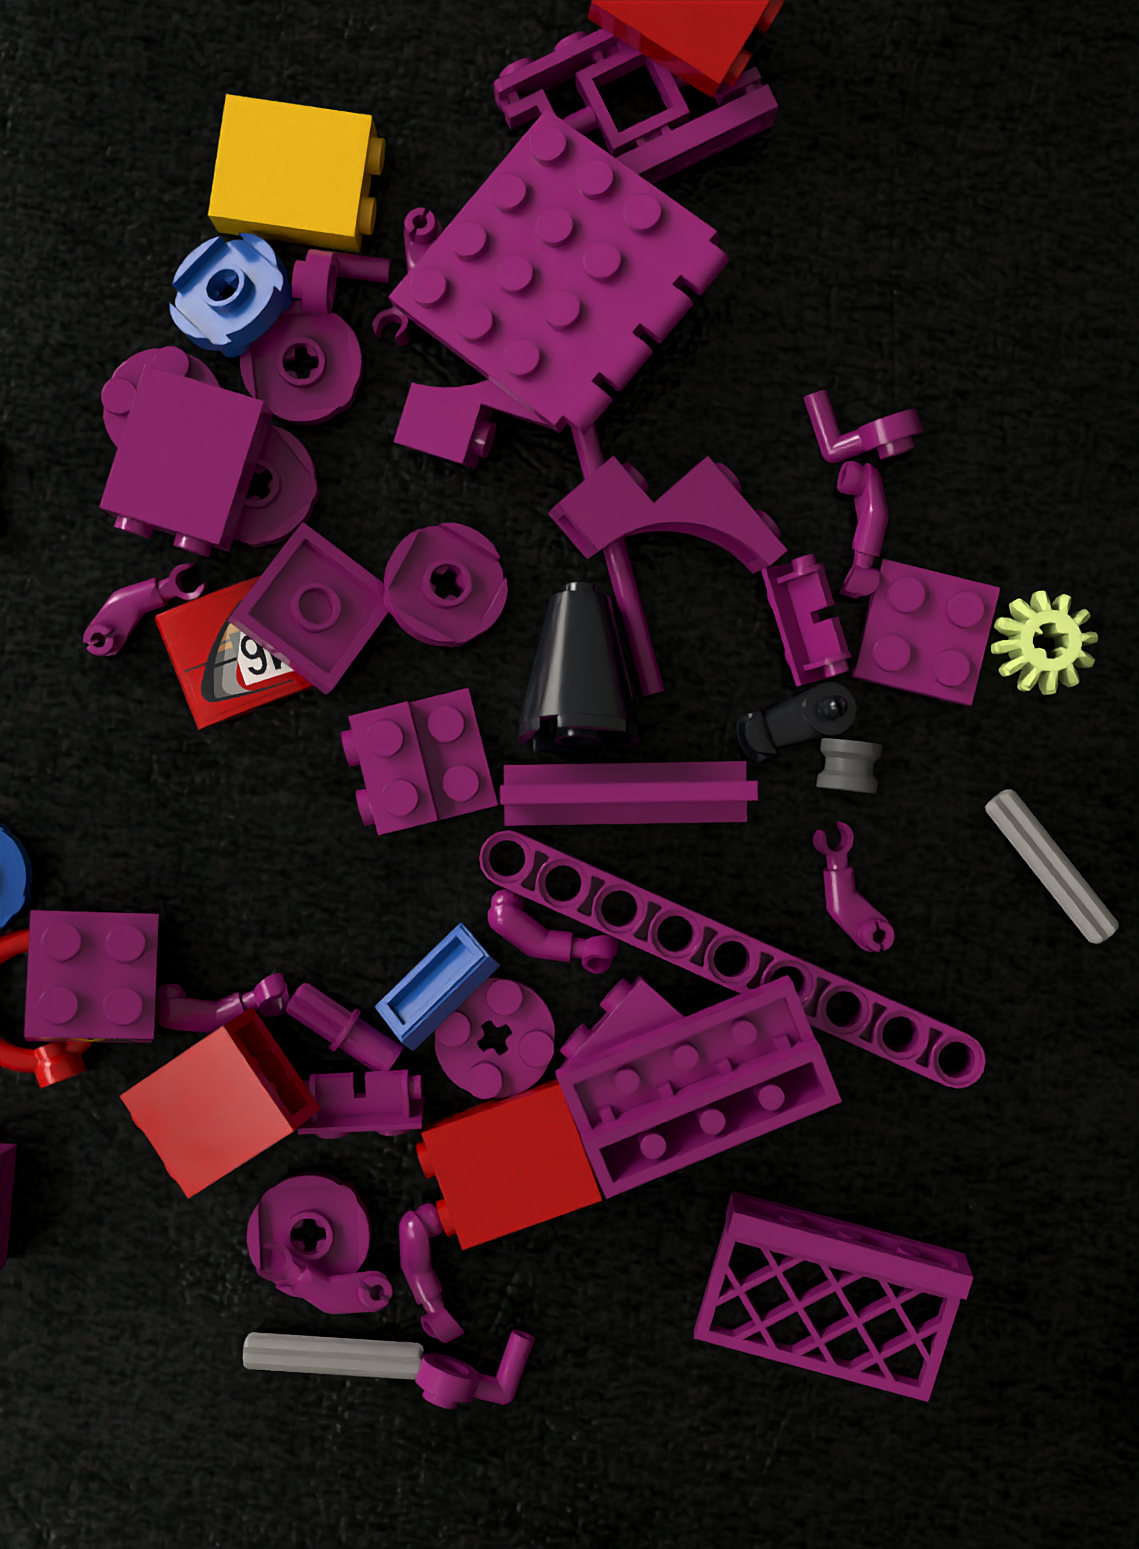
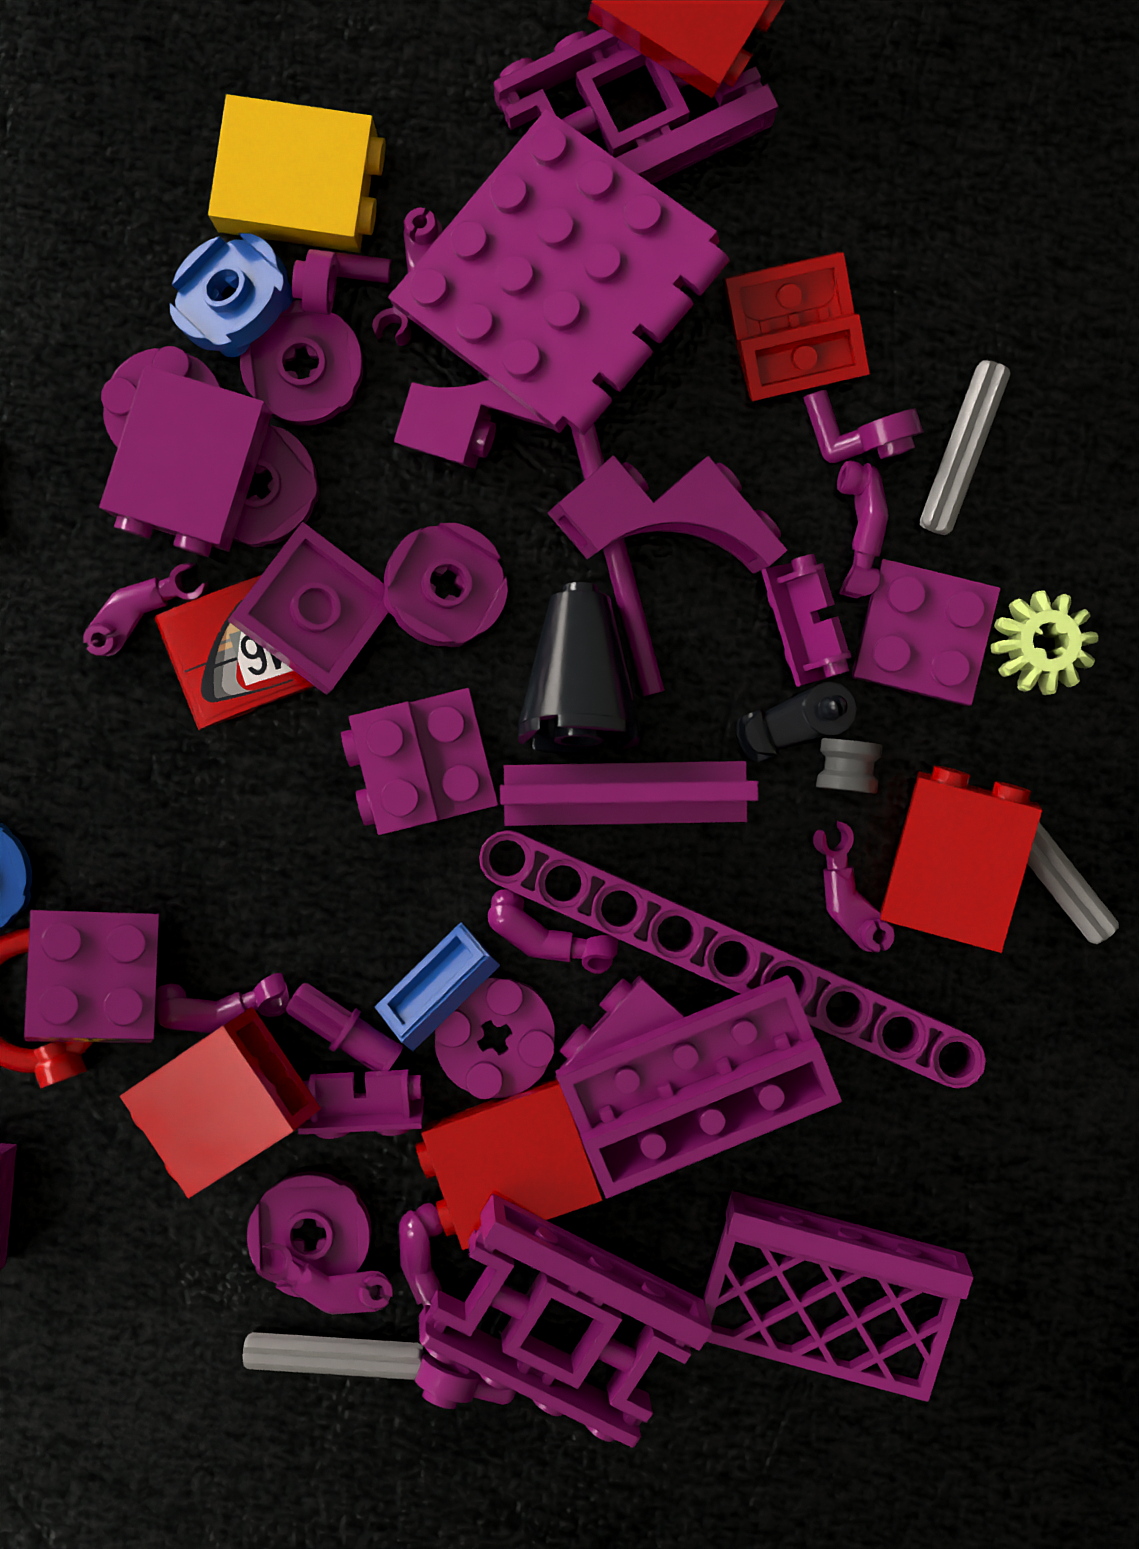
(584, 1280): none -> magenta fence
(796, 326): none -> red slope
(961, 858): none -> red brick
(964, 447): none -> light grey axle

